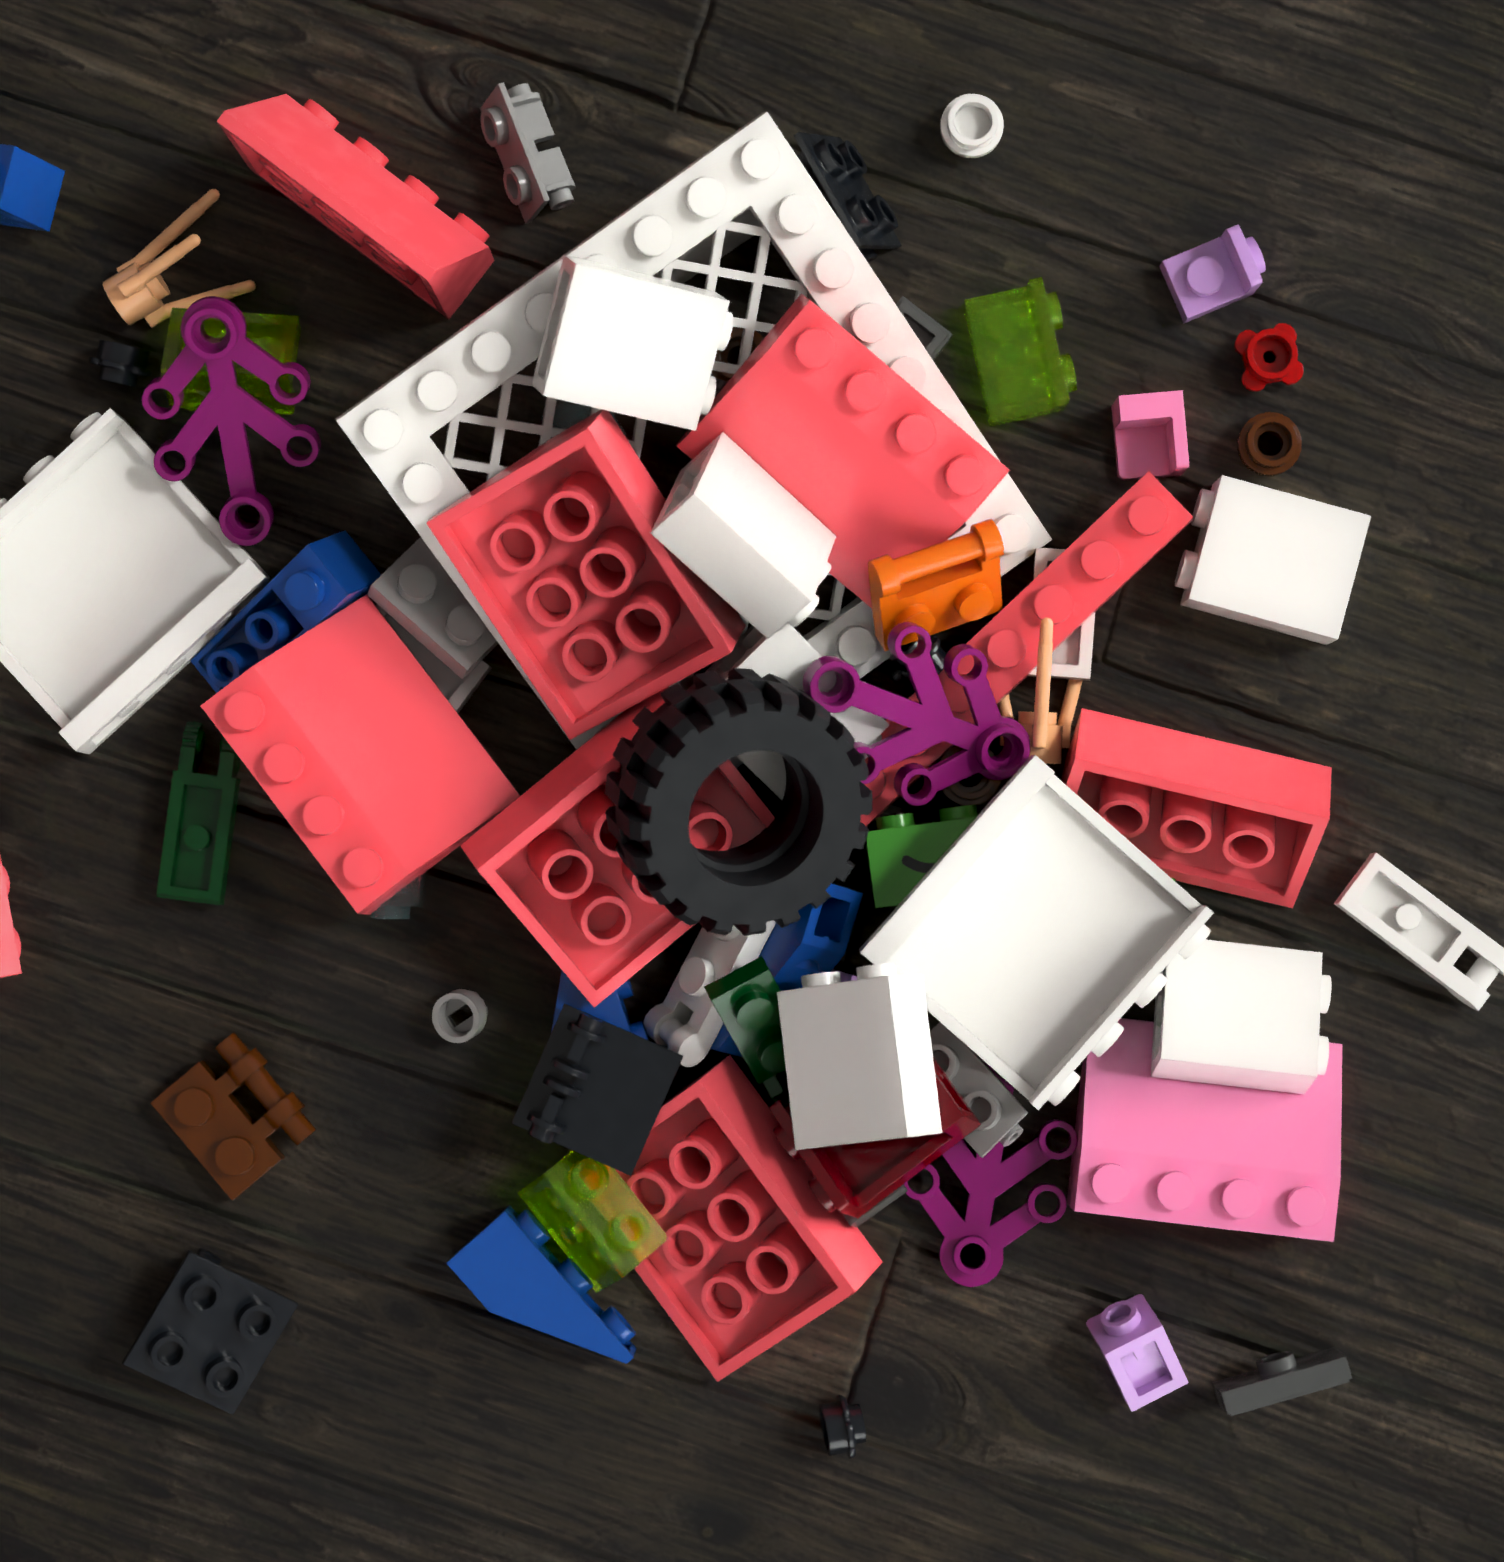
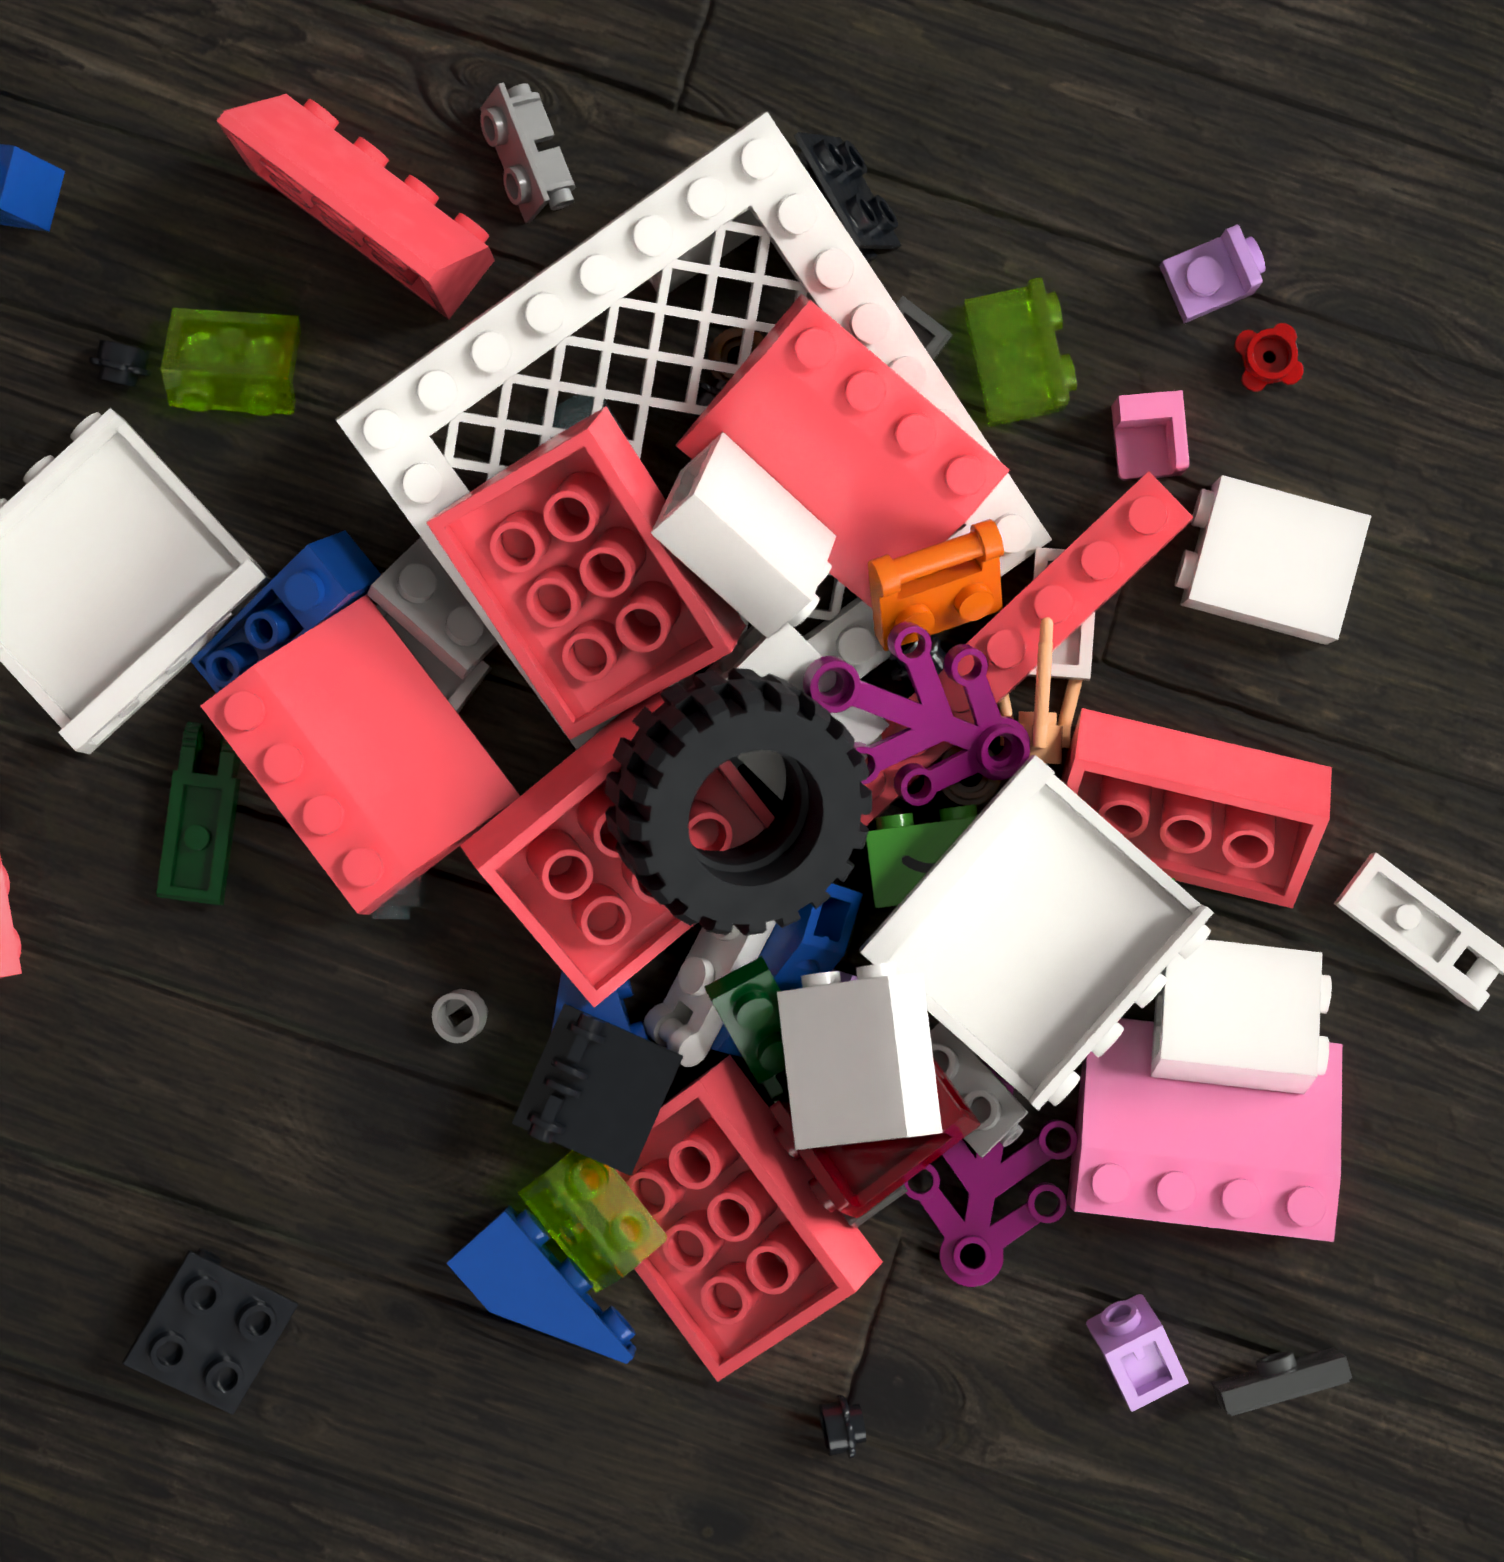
(139, 285): light nougat plant -> none
(218, 1126): reddish brown plate -> none
(230, 409): magenta plant -> none
(632, 343): white brick -> none
(971, 125): white plate -> none
(1286, 434): reddish brown plate -> none

